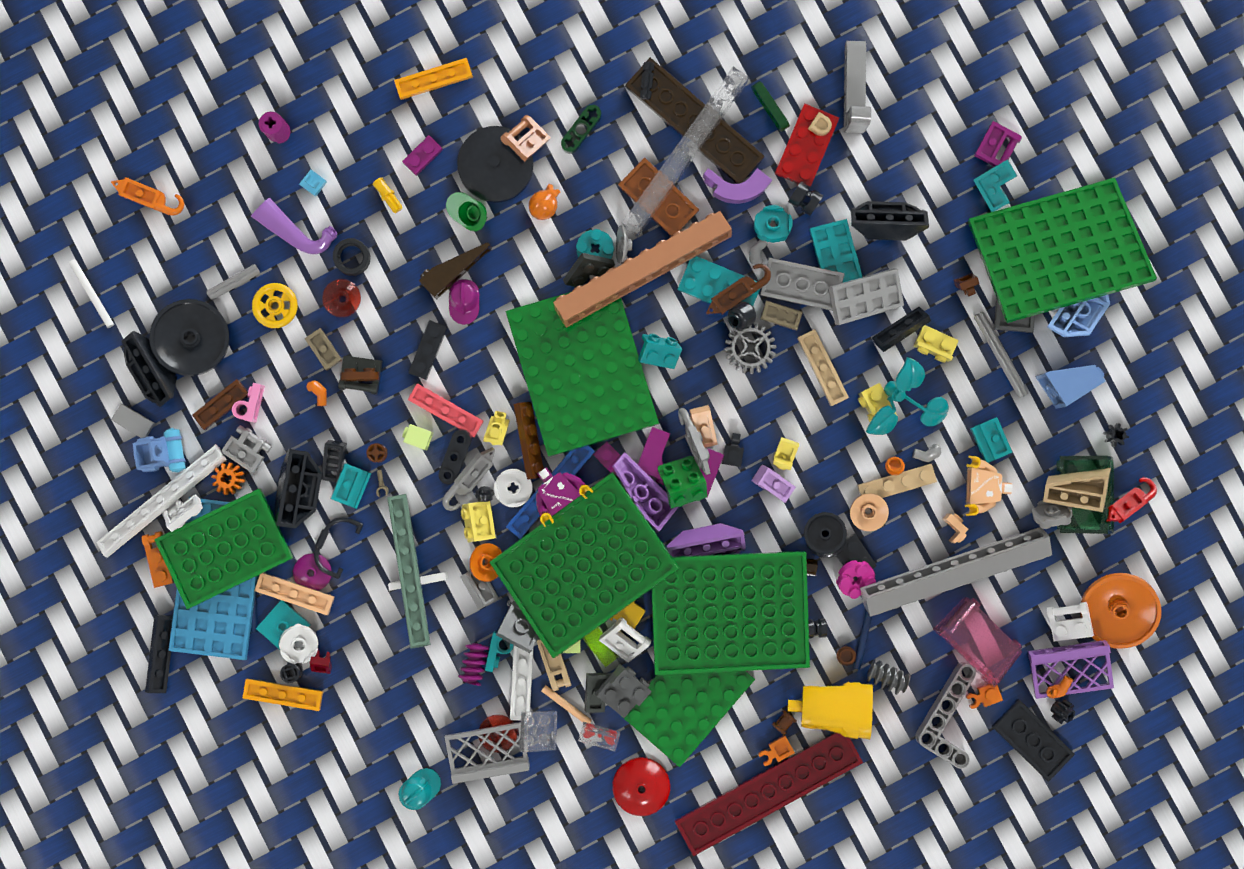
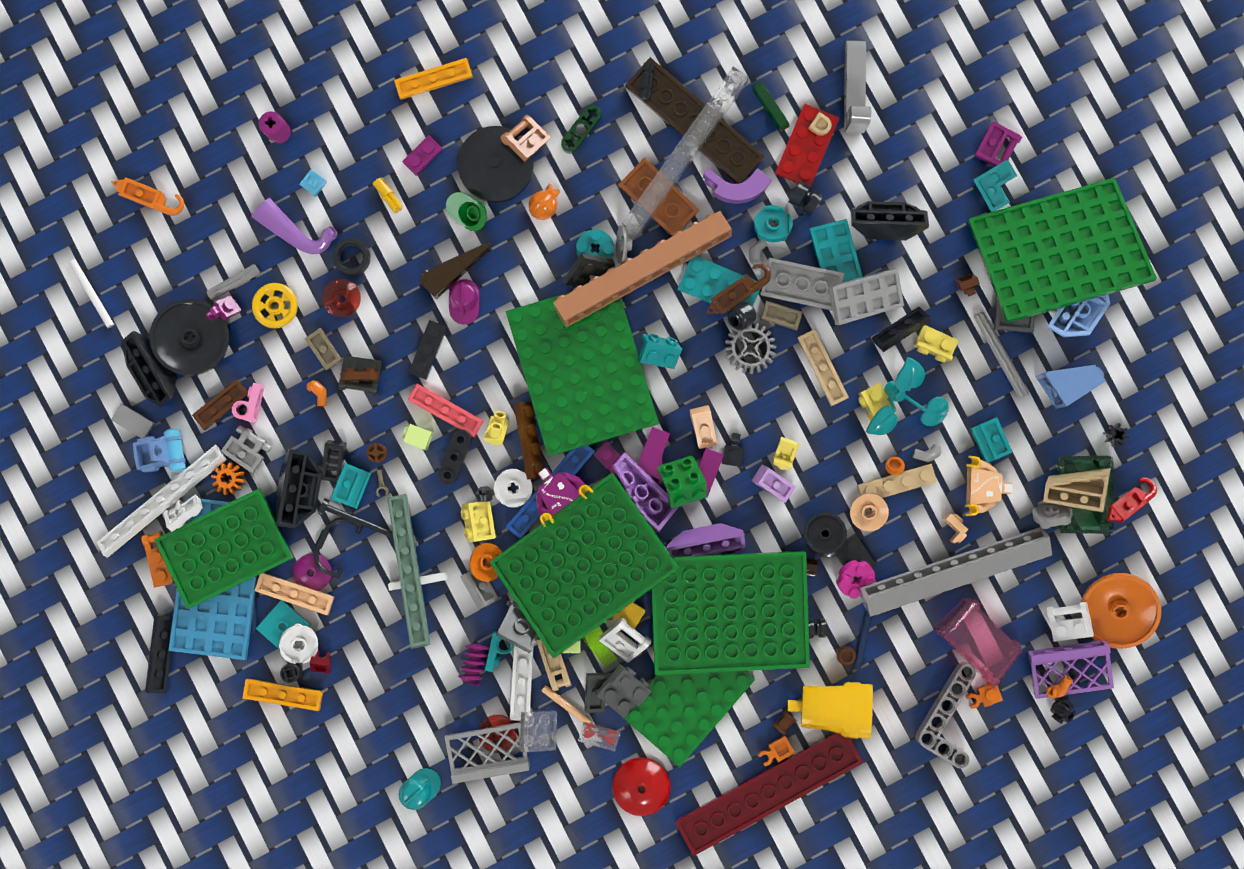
(225, 308): none -> plate
(325, 507): none -> black piece
(469, 477): light grey plate -> none
(694, 441): light grey plate -> none
(888, 676): dark grey piece -> none
(1033, 740): black tile -> none

